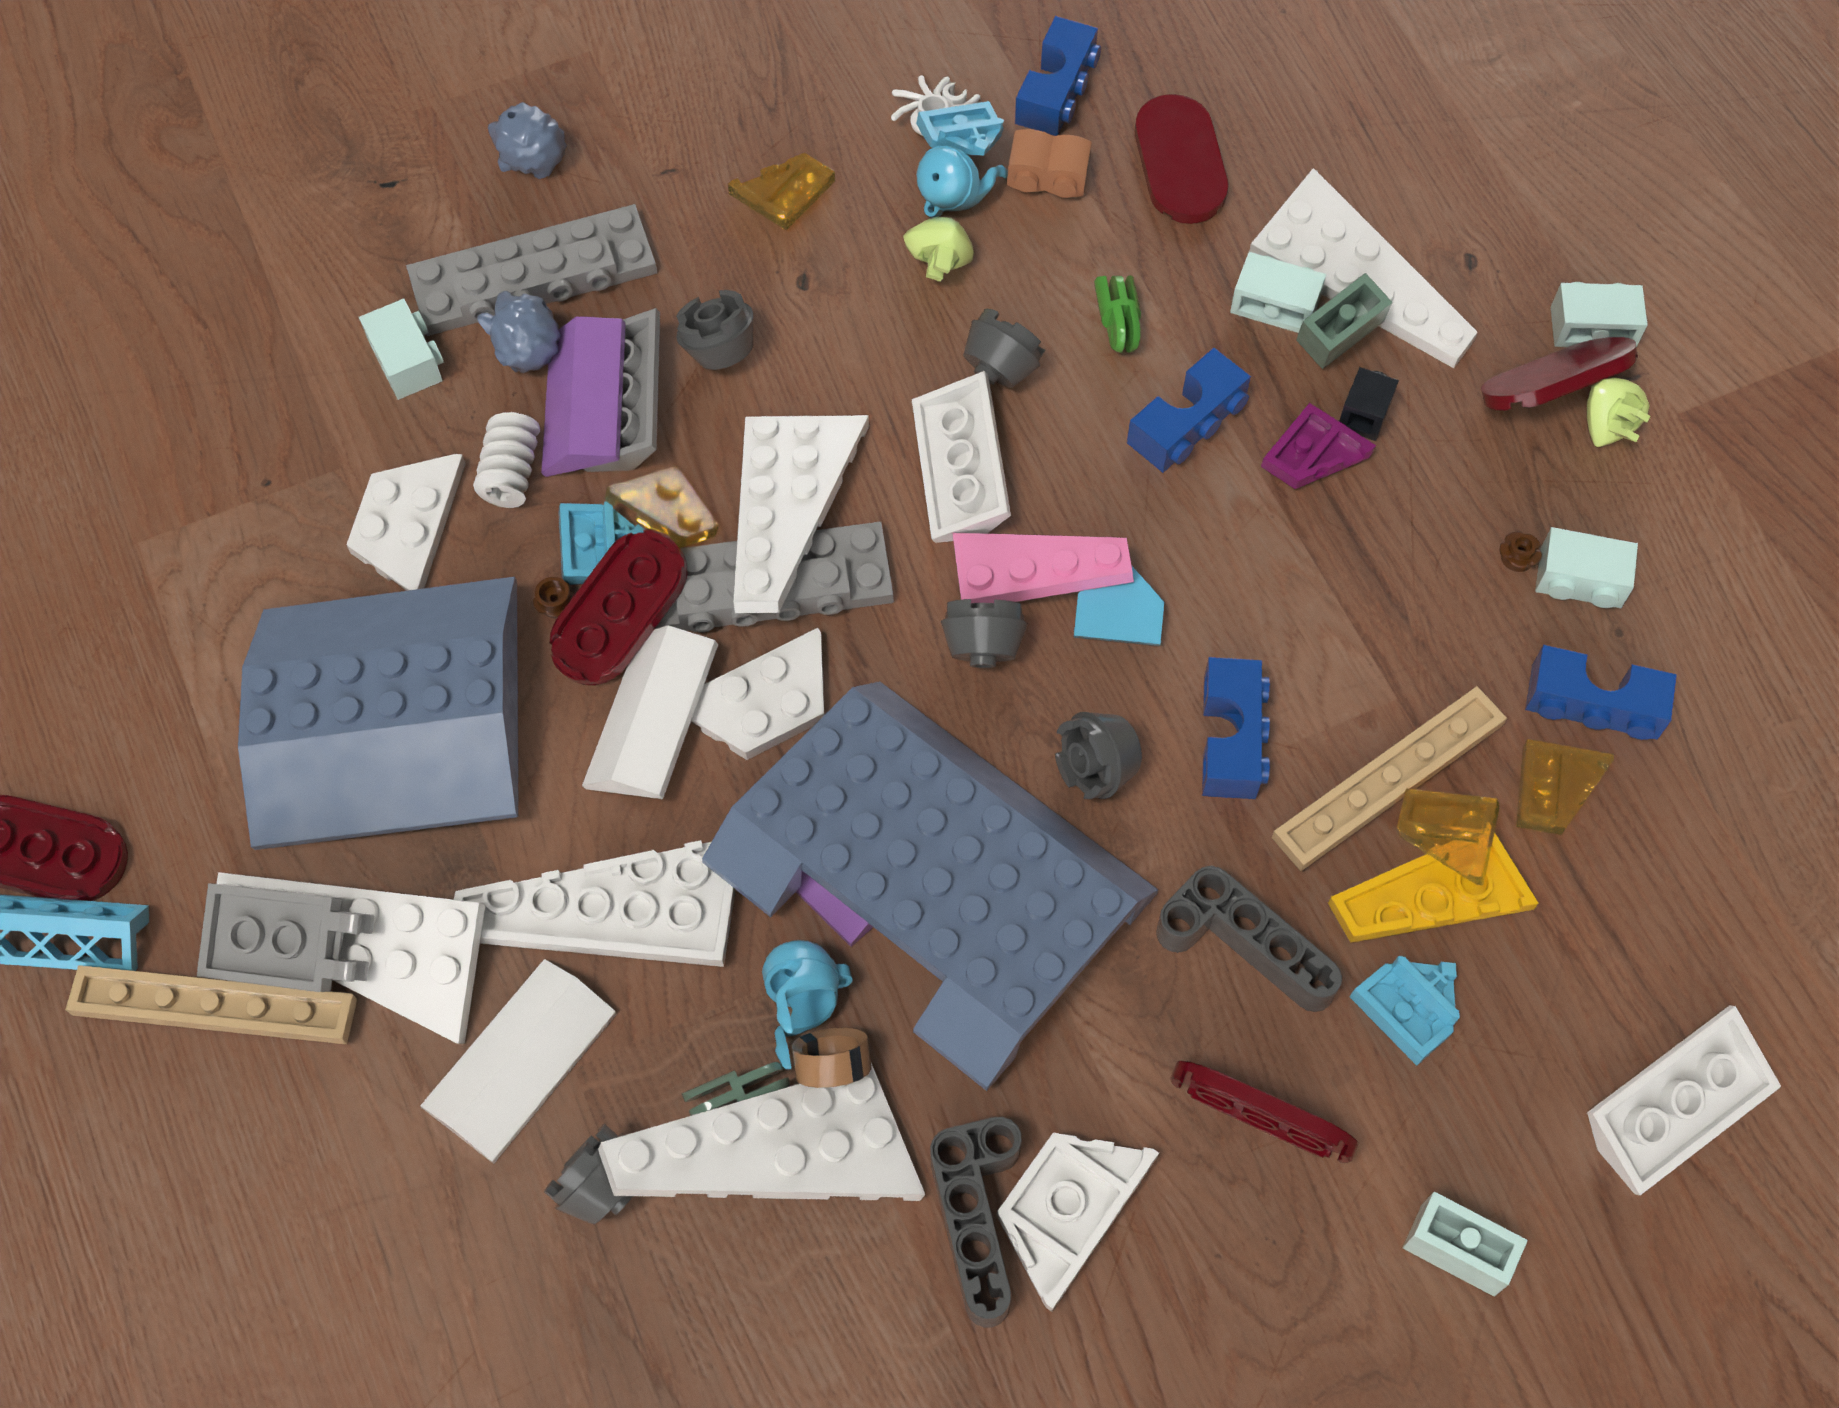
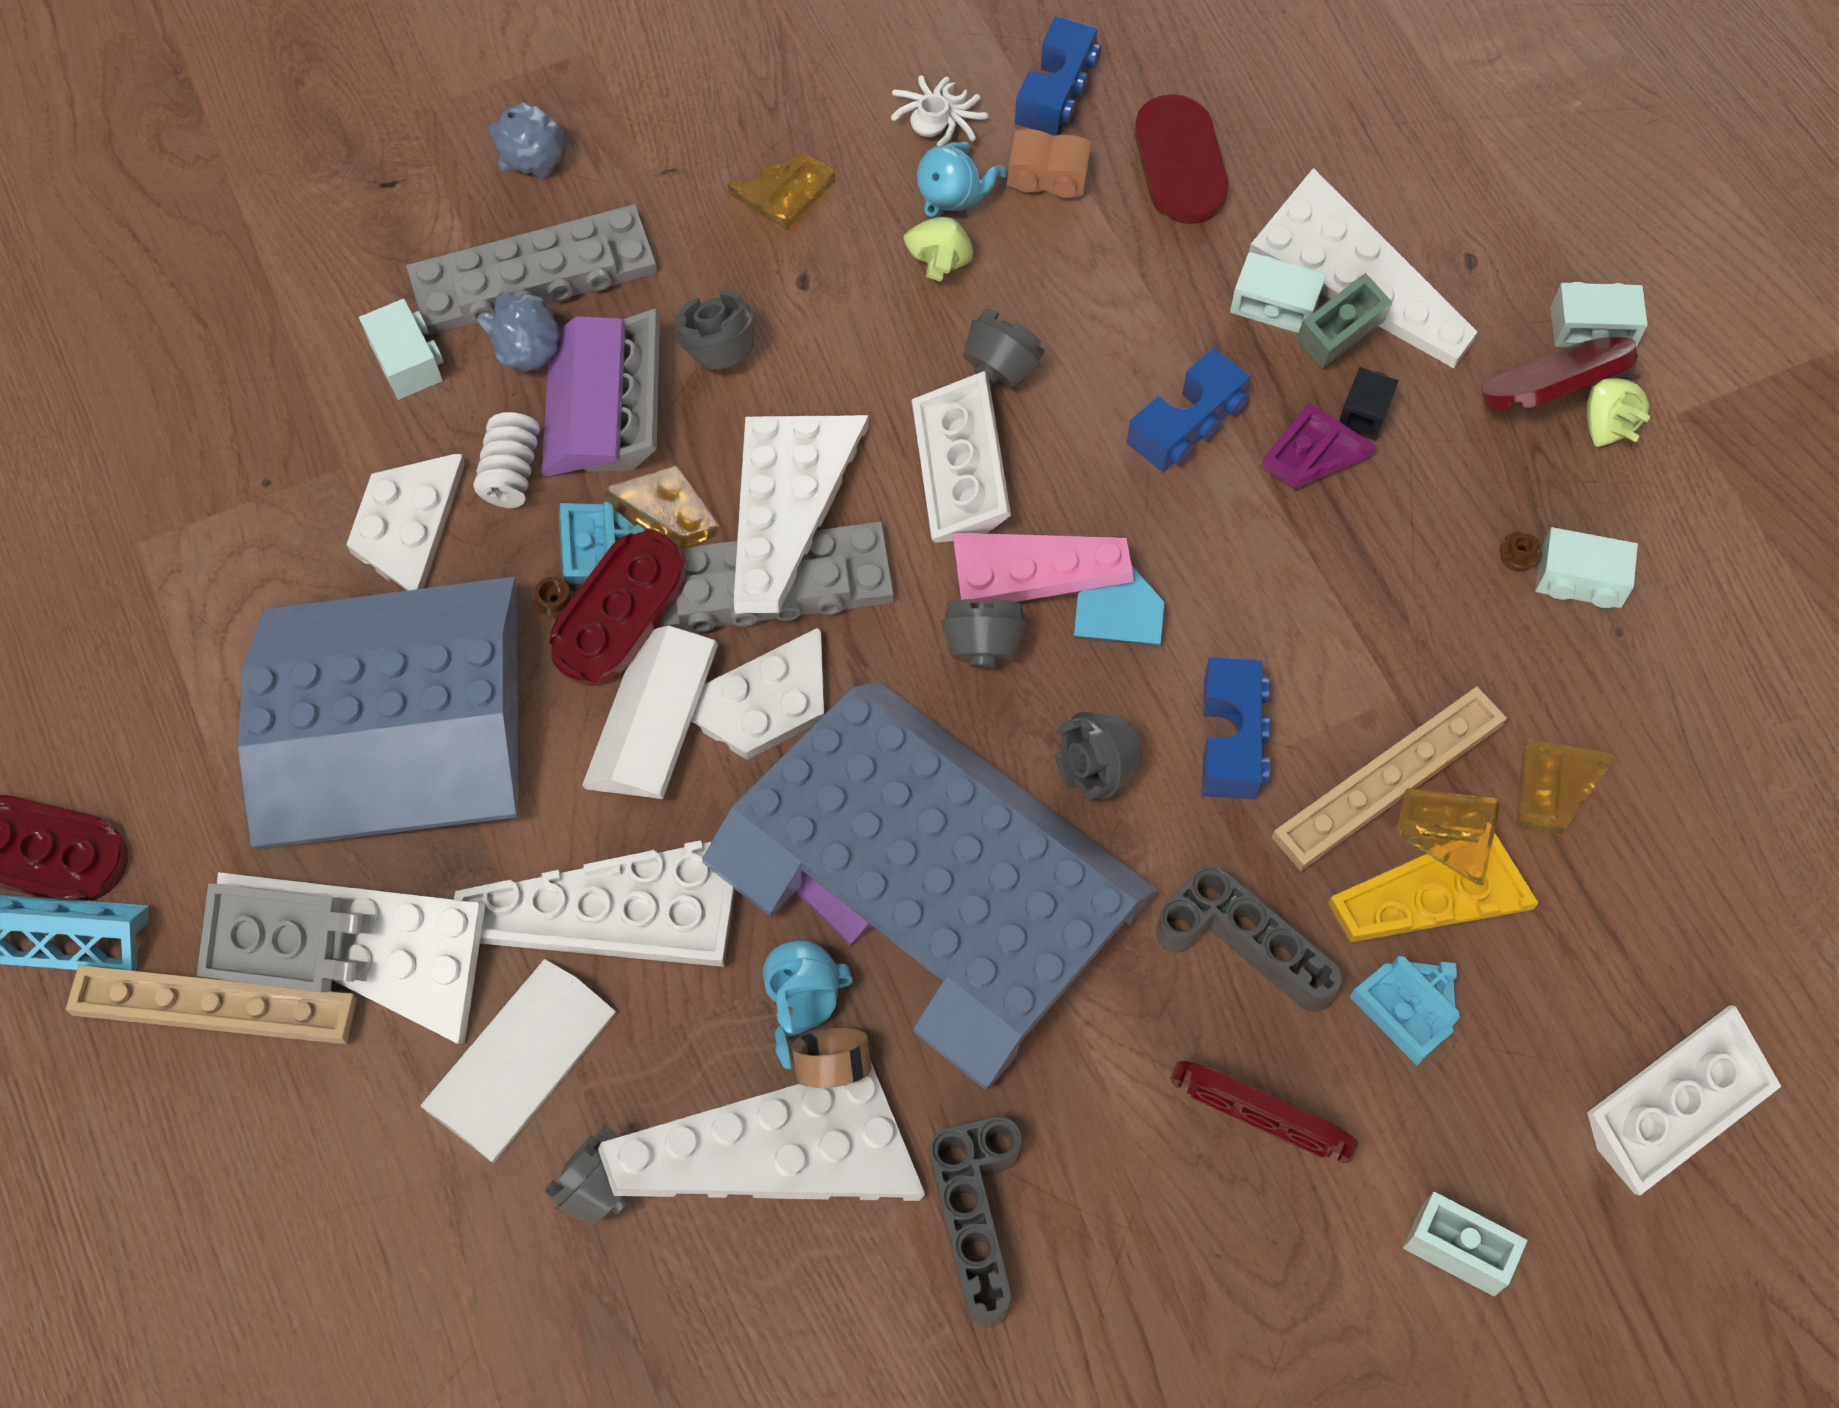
(737, 1085): sand green arm -> none
(966, 127): medium azure slope -> none
(1068, 1206): white wing -> none
(1119, 311): bright green arm -> none
(1564, 691): blue arch -> none

